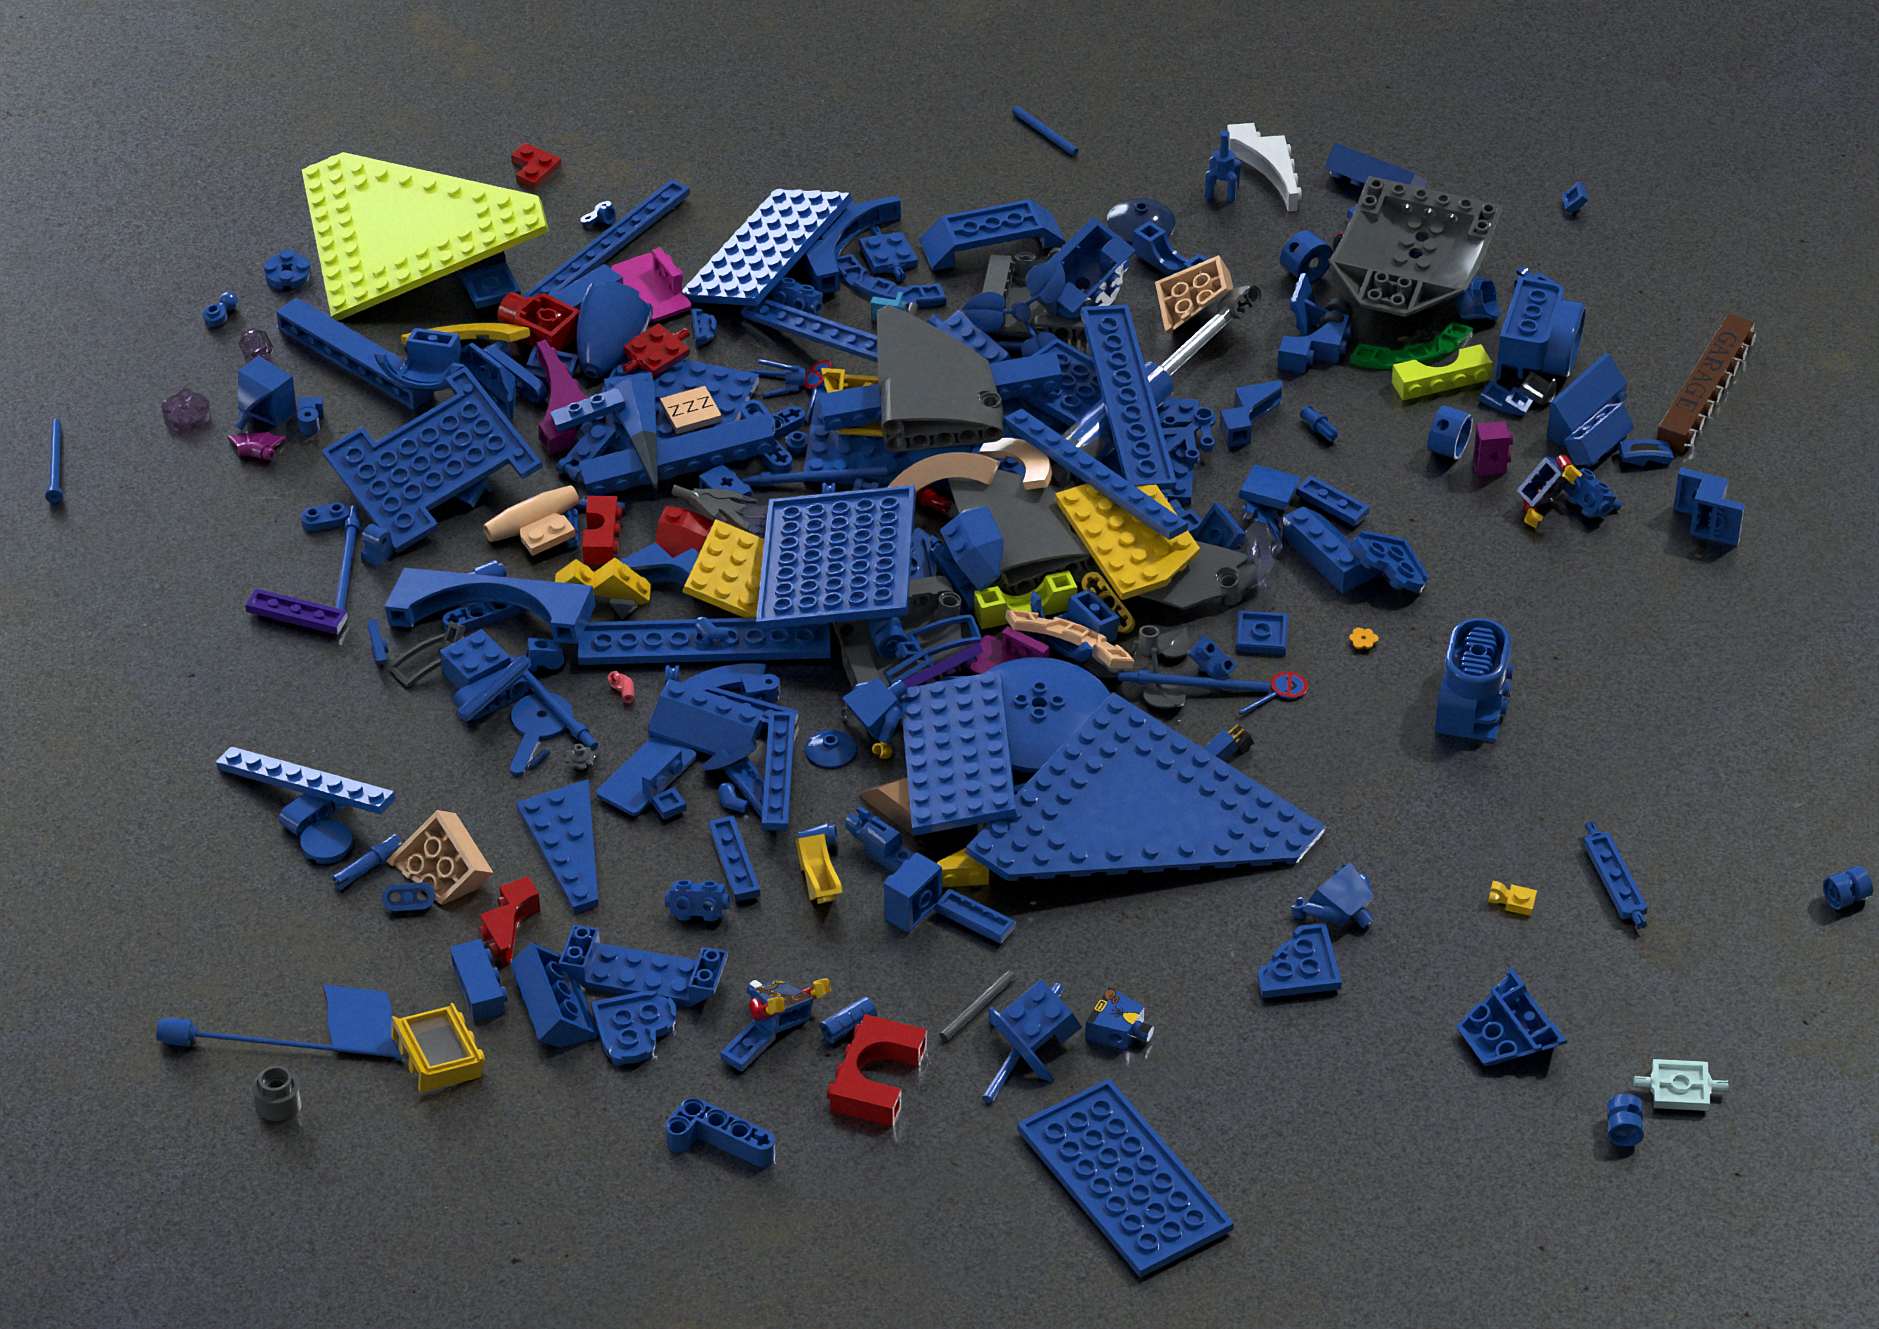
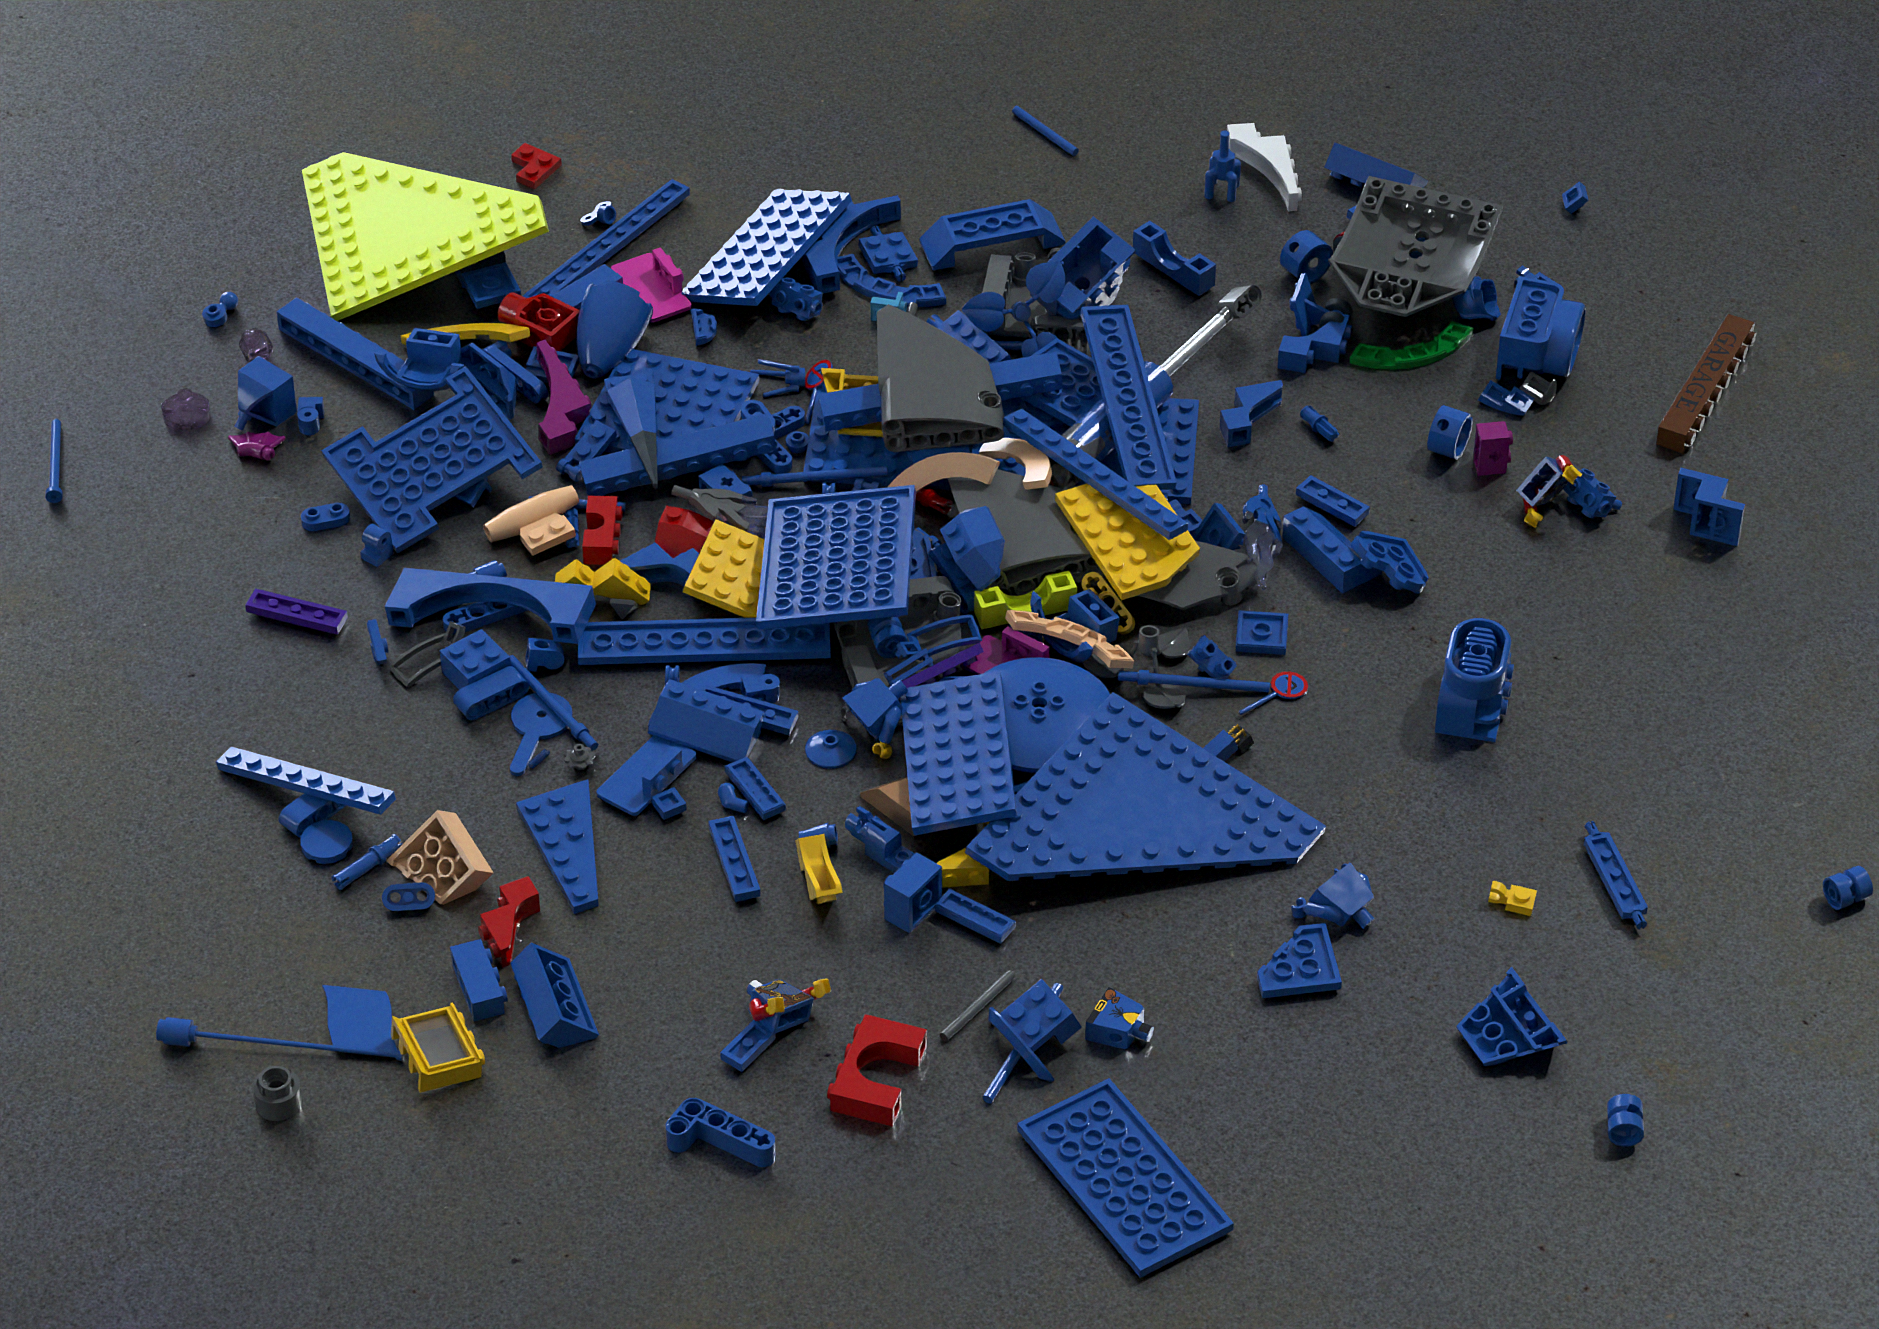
(277, 270): blue plate -> none
(351, 528): blue bar -> none
(494, 688): blue axle -> none
(587, 409): blue plate -> none
(623, 684): coral arm -> none
(632, 970): blue slope -> none
(632, 1024): blue plate -> none
(656, 350): red plate -> none
(688, 900): blue brick -> none
(691, 410): light nougat tile -> none
(709, 631): blue arm -> none
(723, 759): blue slope -> none
(778, 771): blue plate -> none
(813, 328): blue plate -> none
(844, 1021): blue axle -> none
(1135, 212): dark blue dish -> none
(1192, 291): light nougat wedge -> none
(1201, 419): blue plant -> none
(1269, 487): blue tile -> none
(1363, 638): light orange plant -> none
(1416, 380): neon yellow arch -> none
(1584, 397): blue slope -> none
(1599, 434): blue brick -> none
(1641, 450): blue slope -> none
(1680, 1084): light aqua plate -> none

